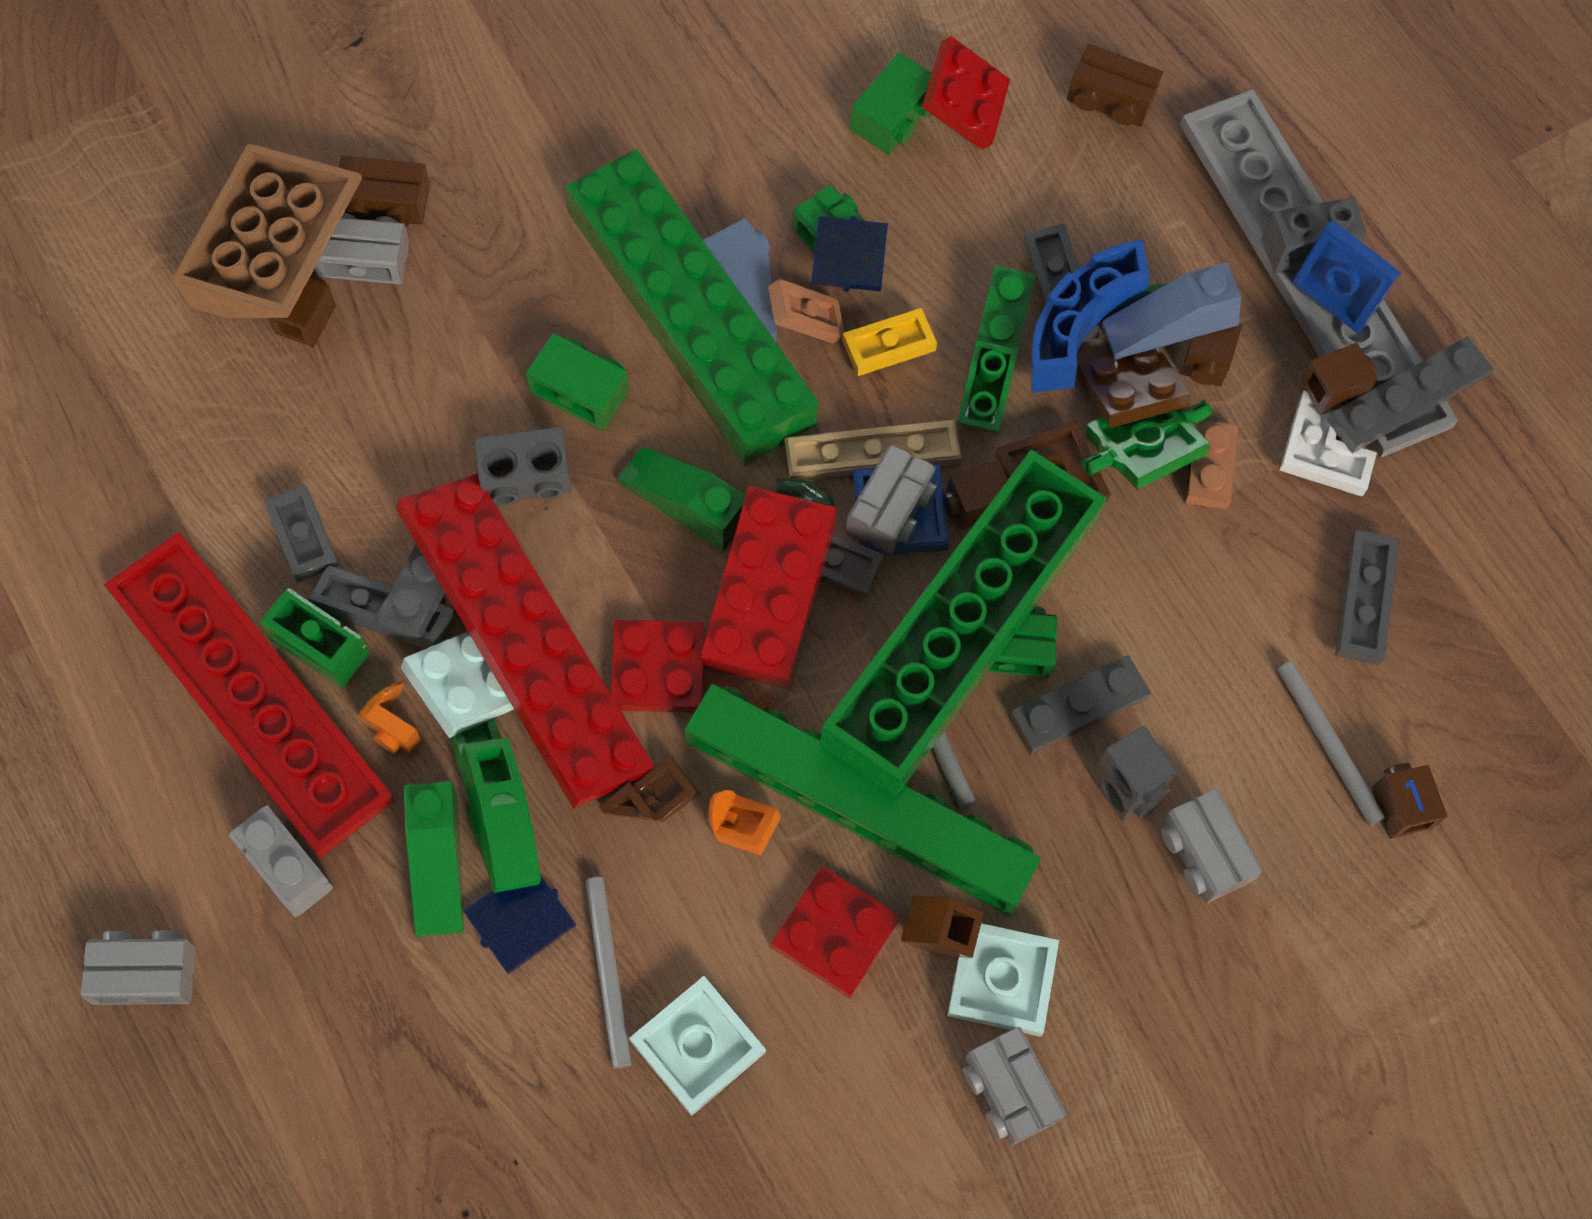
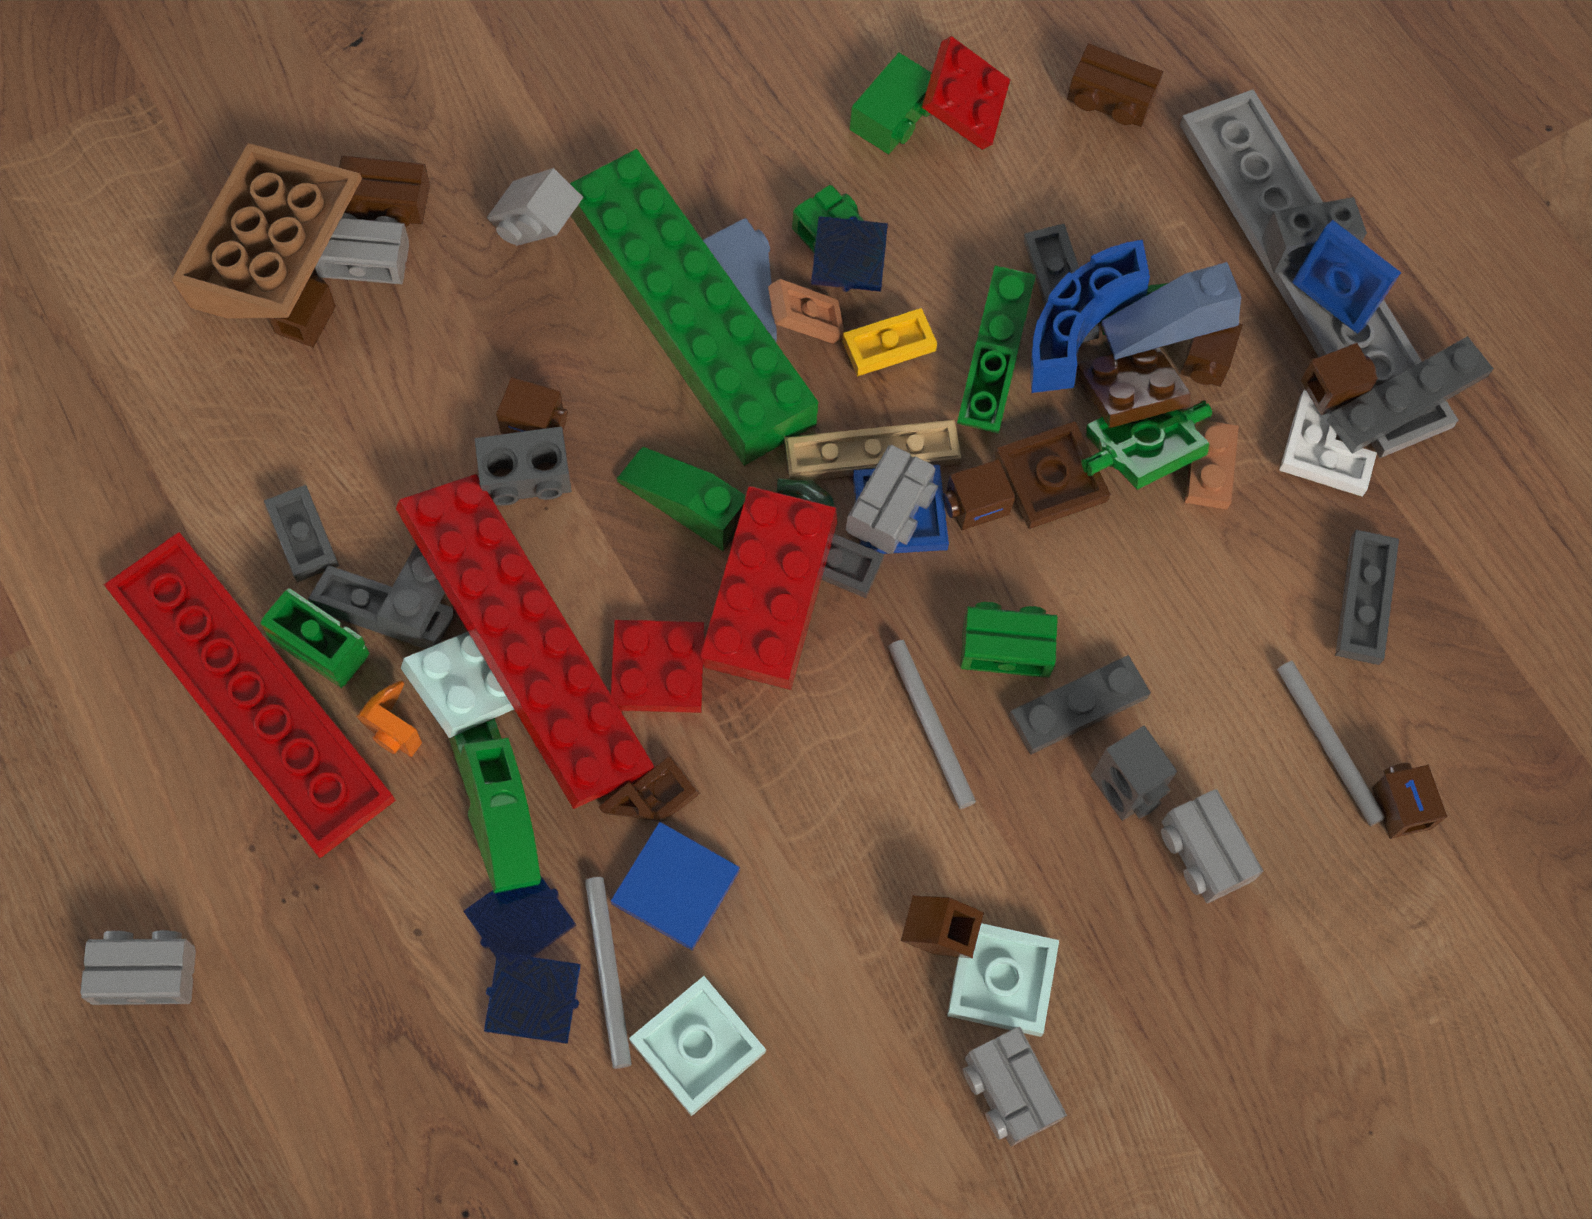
(280, 861): light grey brick -> none
(434, 858): green slope -> none
(530, 408): none -> reddish brown brick
(532, 998): none -> clear blue piece
(534, 207): none -> light grey brick
(578, 381): green brick -> none
(675, 886): none -> blue tile
(742, 821): orange plate -> none
(835, 932): red plate -> none
(908, 826): green brick -> none
(961, 623): green brick -> none

